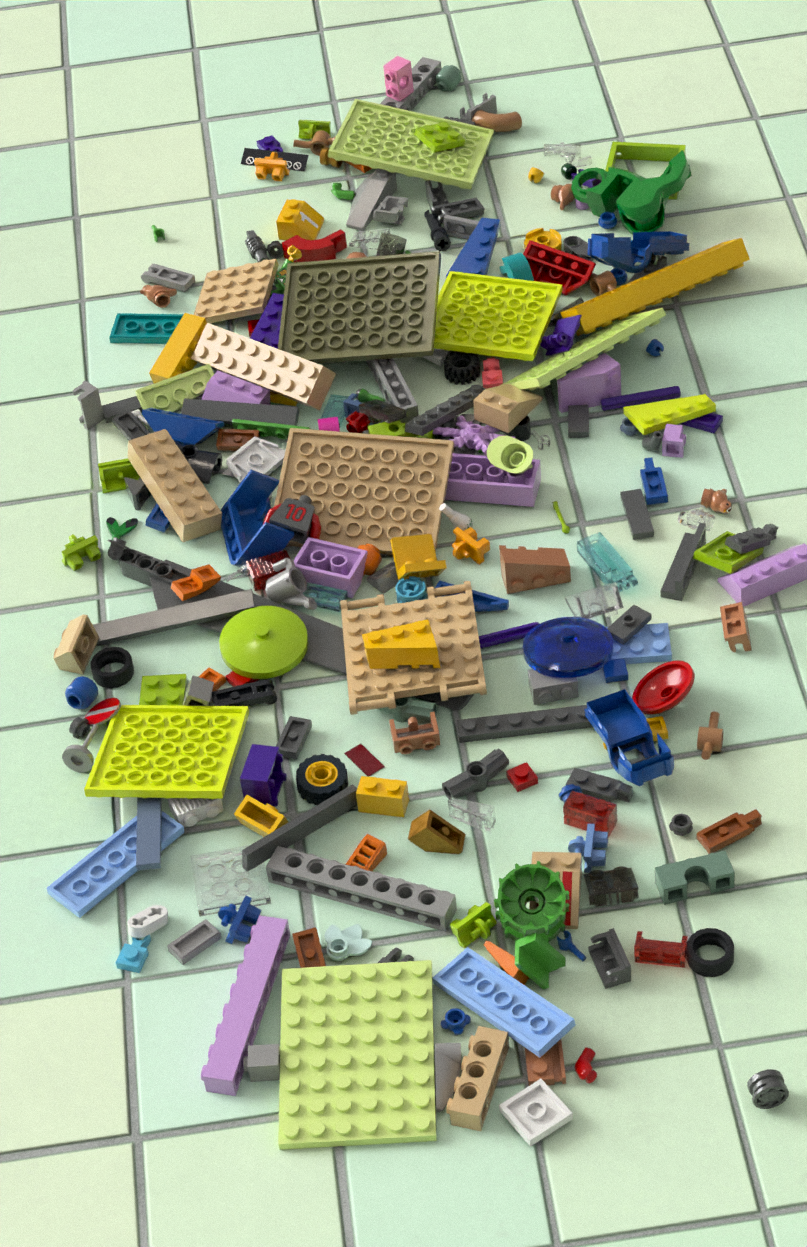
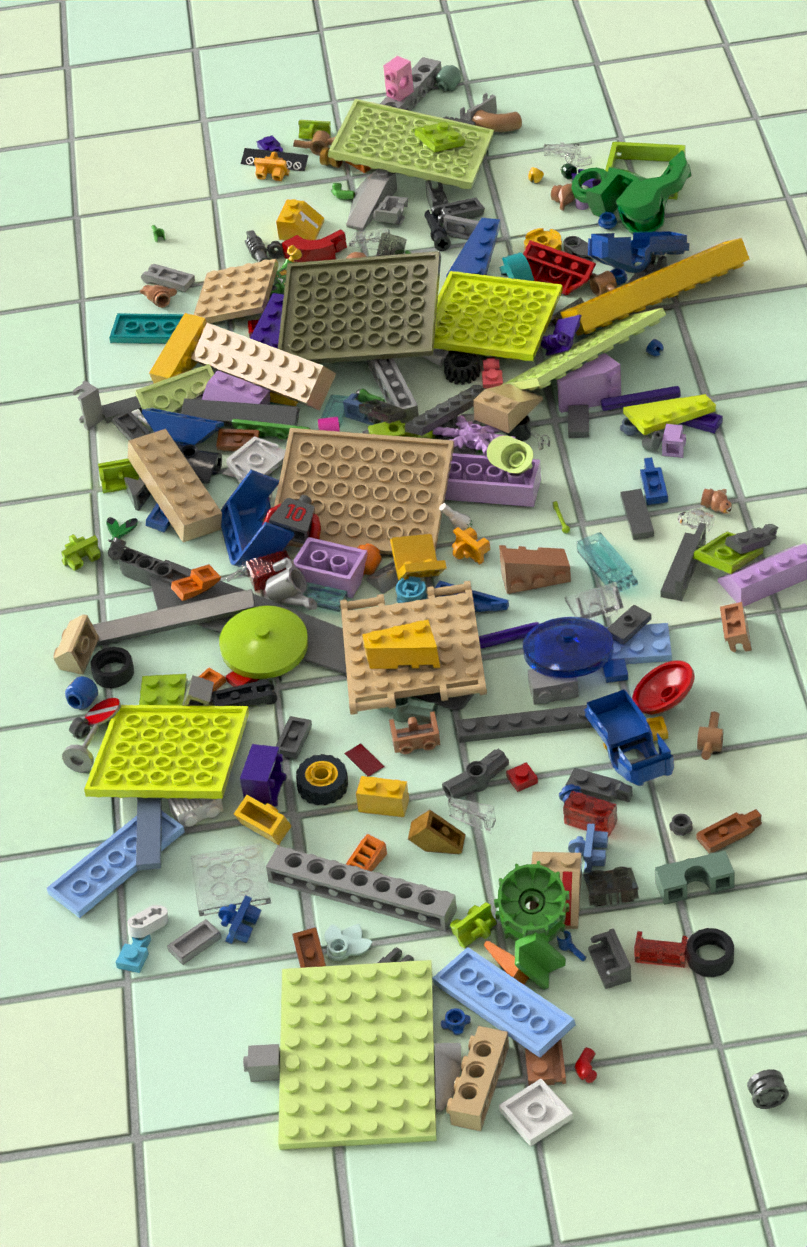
(246, 1005): lavender brick -> none
(299, 827): dark grey tile -> none
(357, 422): red gear -> none

